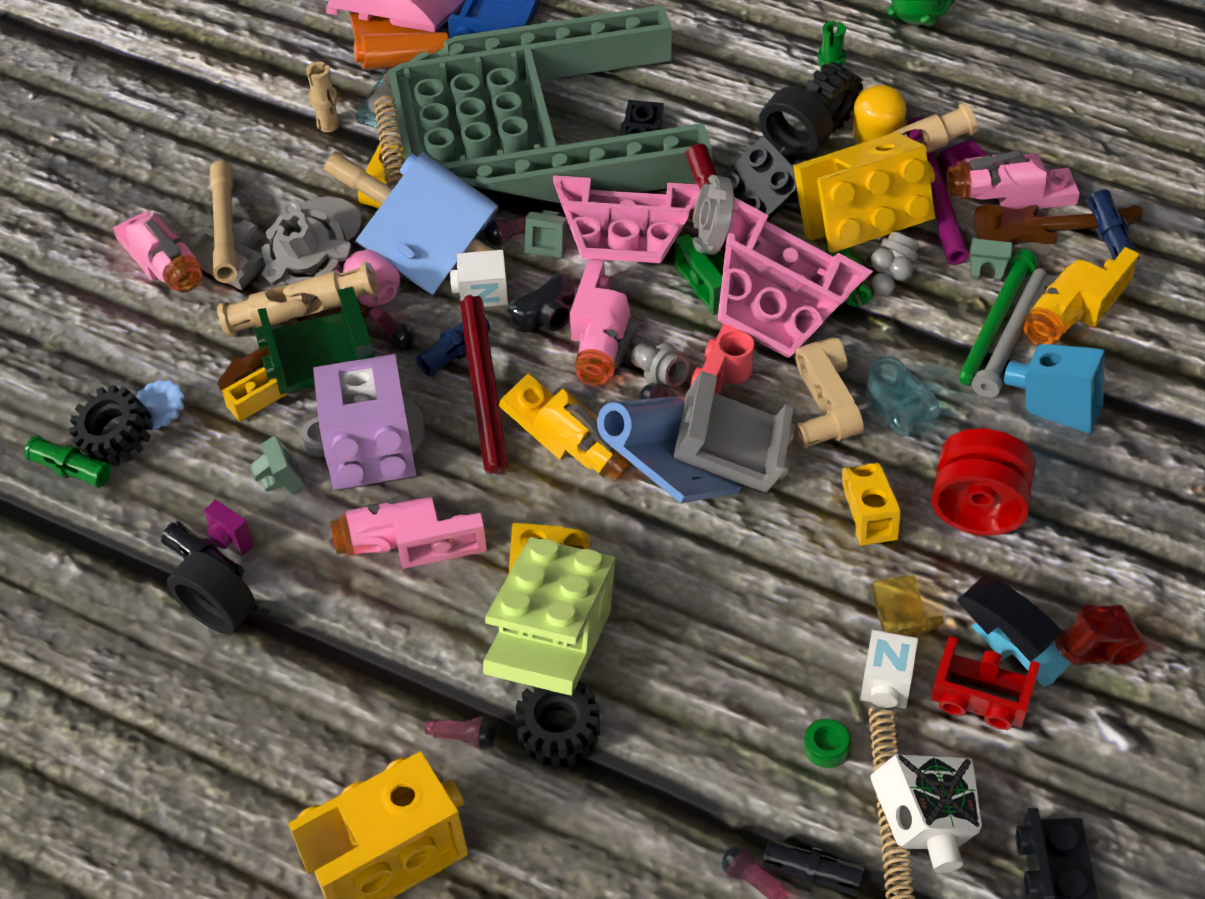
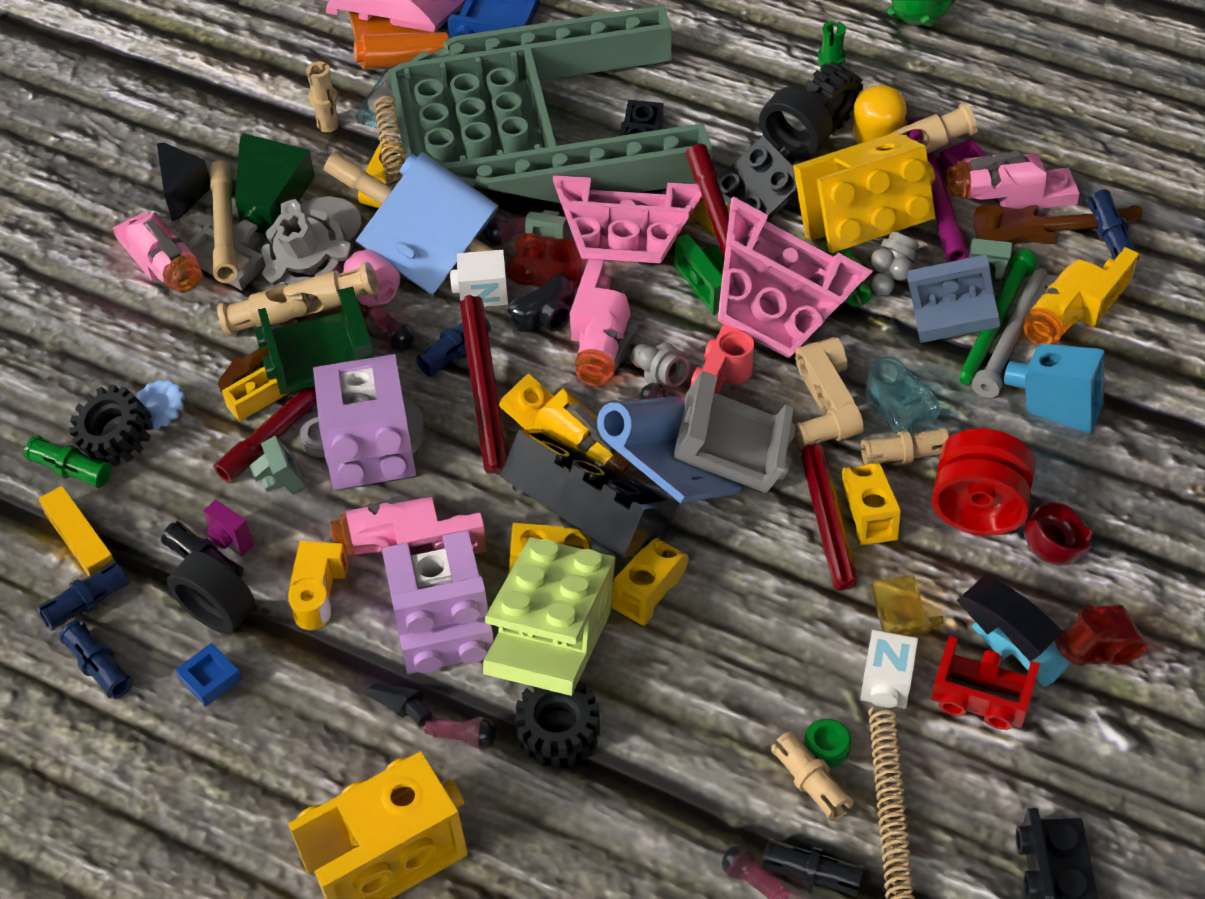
(75, 530): none -> yellow piece
(82, 595): none -> dark blue pin
(95, 659): none -> dark blue pin
(183, 179): none -> black slope
(208, 674): none -> blue plate
(248, 450): none -> dark red piece
(268, 177): none -> dark green slope
(312, 581): none -> yellow leg
(402, 701): none -> black bar
(439, 615): none -> lavender brick
(544, 259): none -> clear red piece
(587, 492): none -> black wedge
(647, 580): none -> yellow leg
(713, 214): light grey tile -> none
(812, 776): none -> tan pin
(829, 517): none -> dark red axle
(903, 446): none -> tan pin
(930, 805): white torso -> none
(953, 298): none -> sand blue bracket
(1056, 534): none -> dark red hair

